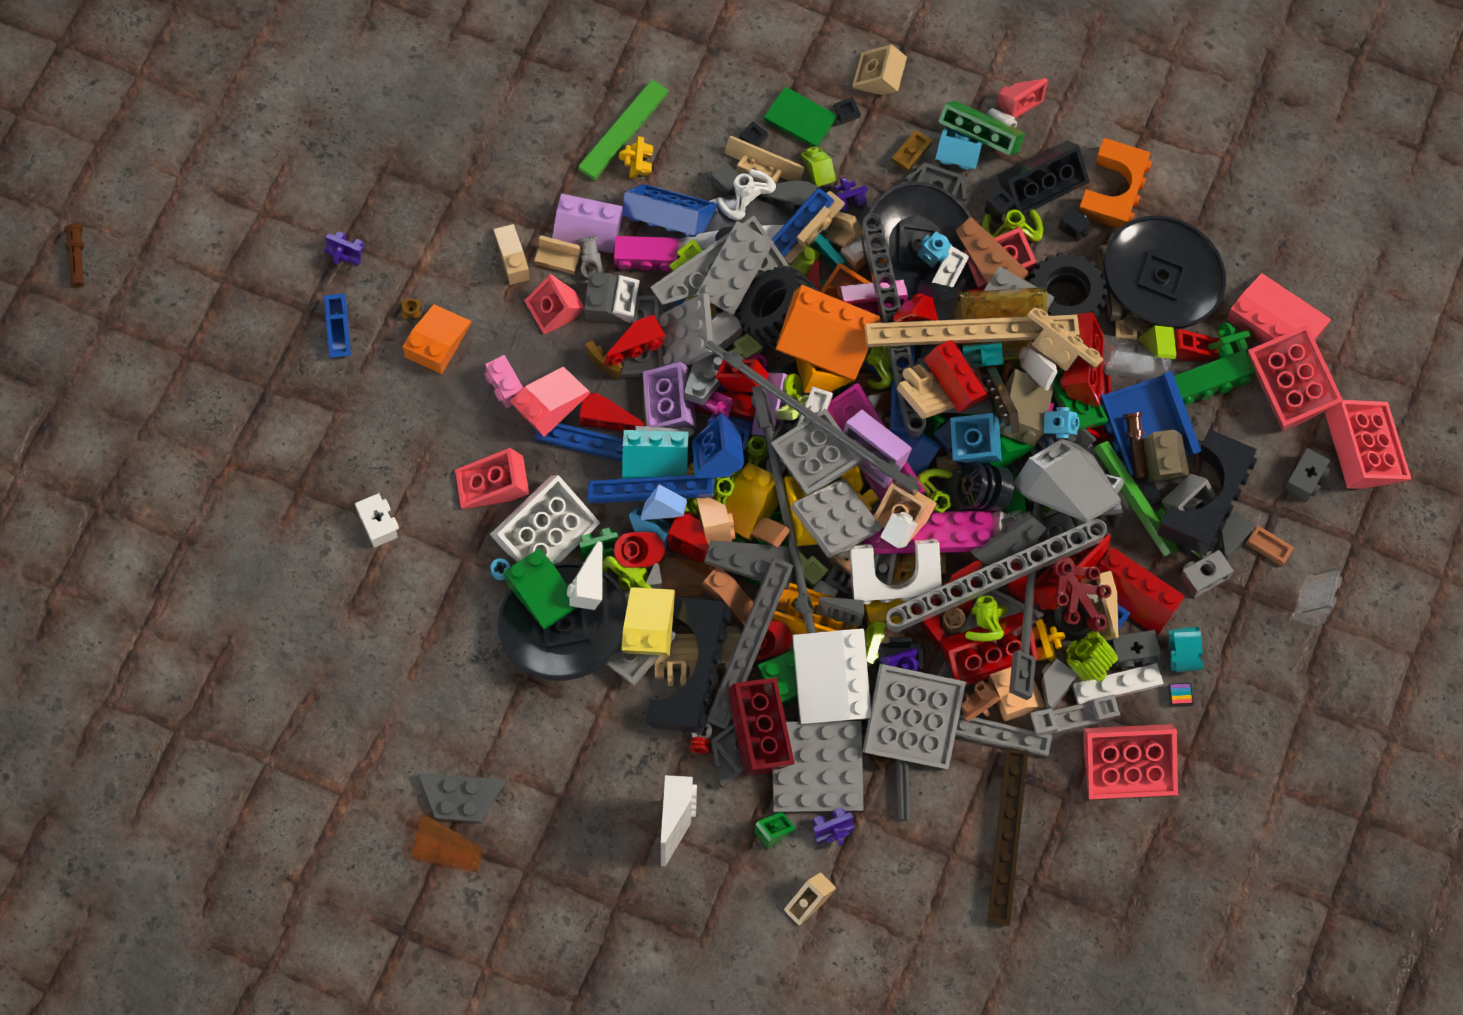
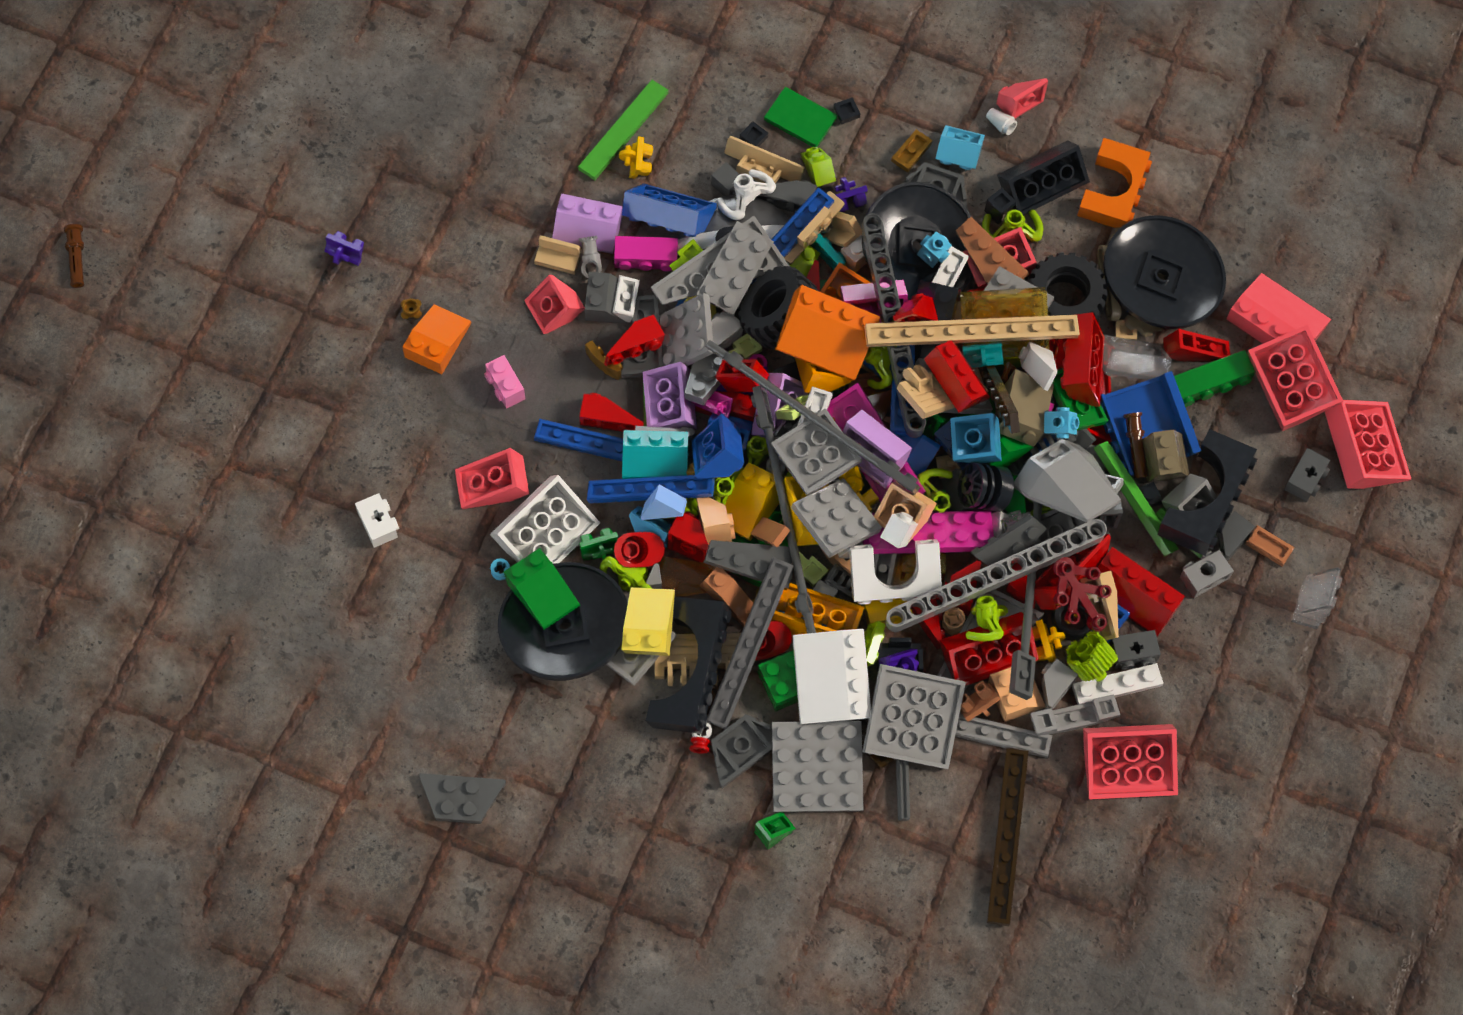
(337, 325): blue slope -> none
(445, 847): clear orange wing -> none
(512, 254): tan slope -> none
(549, 399): coral slope -> none
(587, 585): white slope -> none
(678, 808): white slope -> none
(760, 726): dark red slope -> none
(793, 385): lime wheel -> none
(809, 898): tan slope -> none
(833, 829): dark purple hips -> none
(844, 610): dark grey slope -> none
(880, 70): tan slope -> none
(982, 127): green brick -> none
(1060, 344): tan bracket -> none
(1075, 224): black brick -> none
(1160, 341): lime slope -> none
(1180, 694): tile -> none
(1185, 649): teal brick -> none
(1228, 338): green hips -> none

